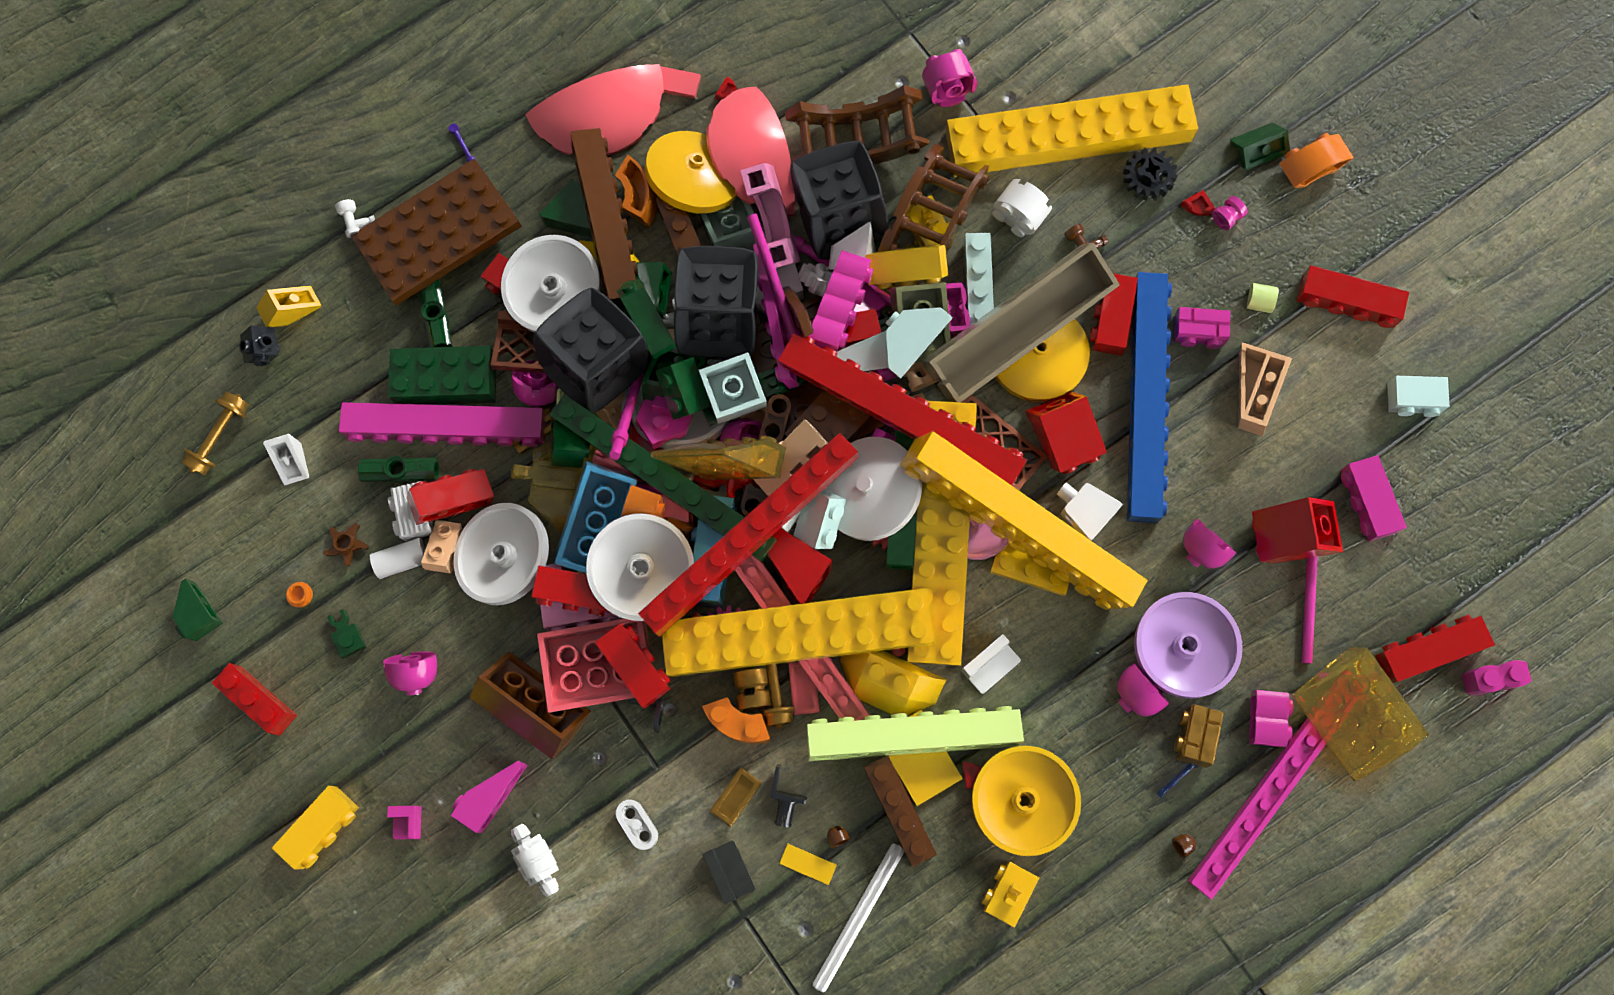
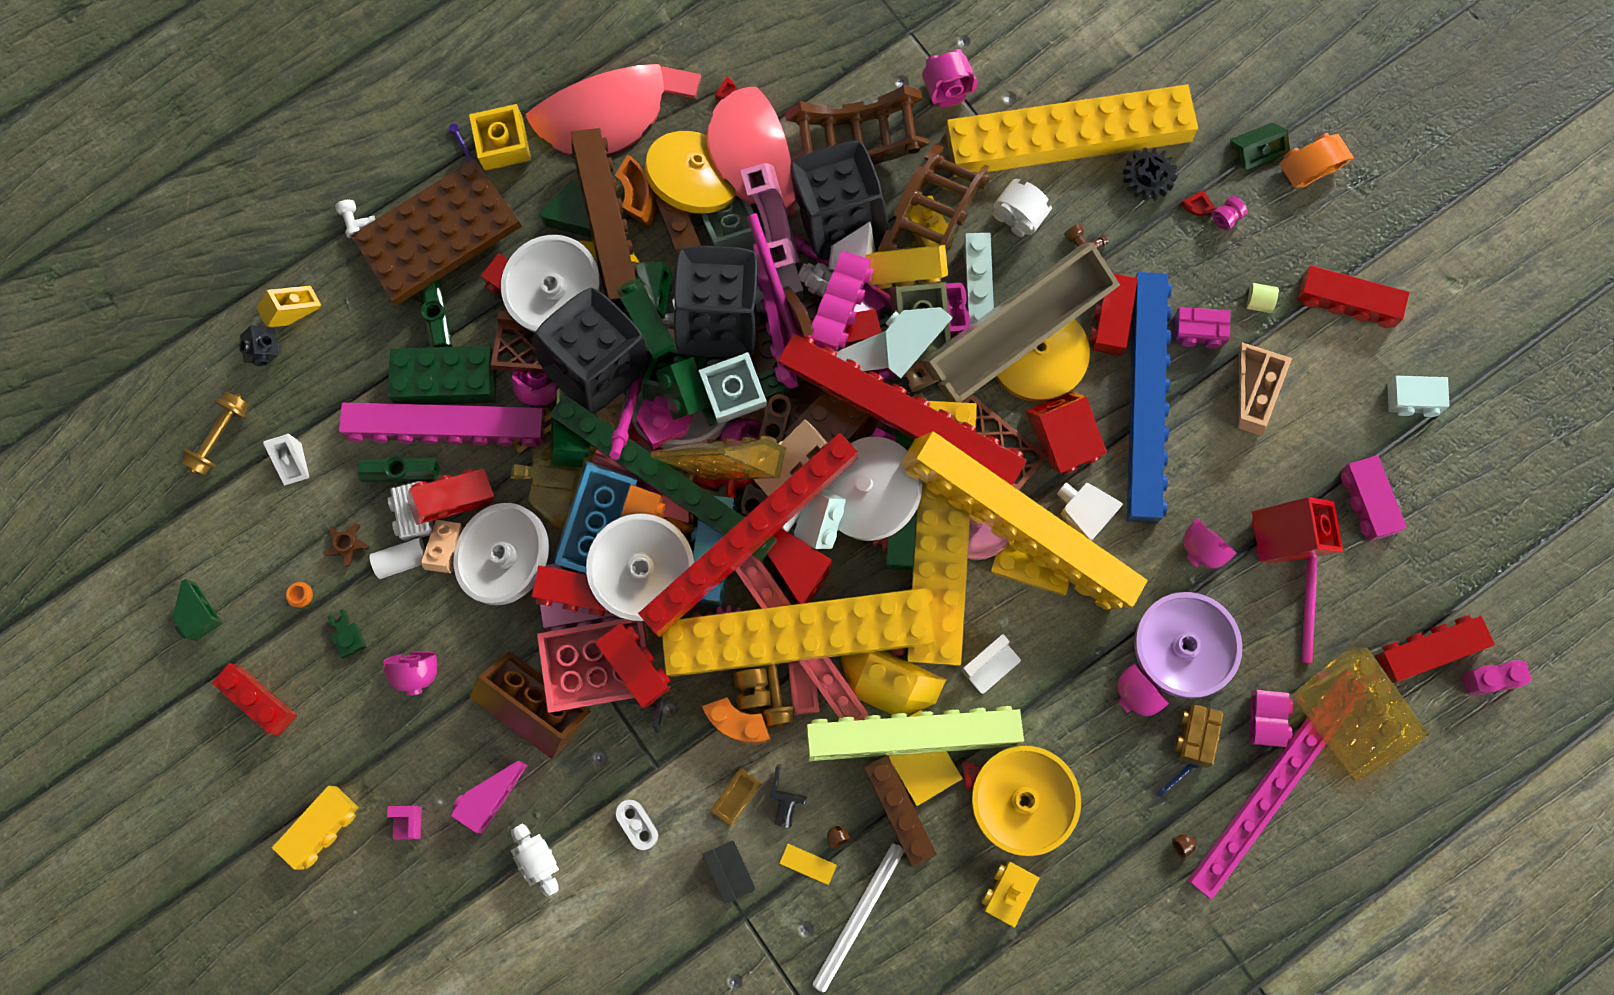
(500, 137): none -> yellow brick

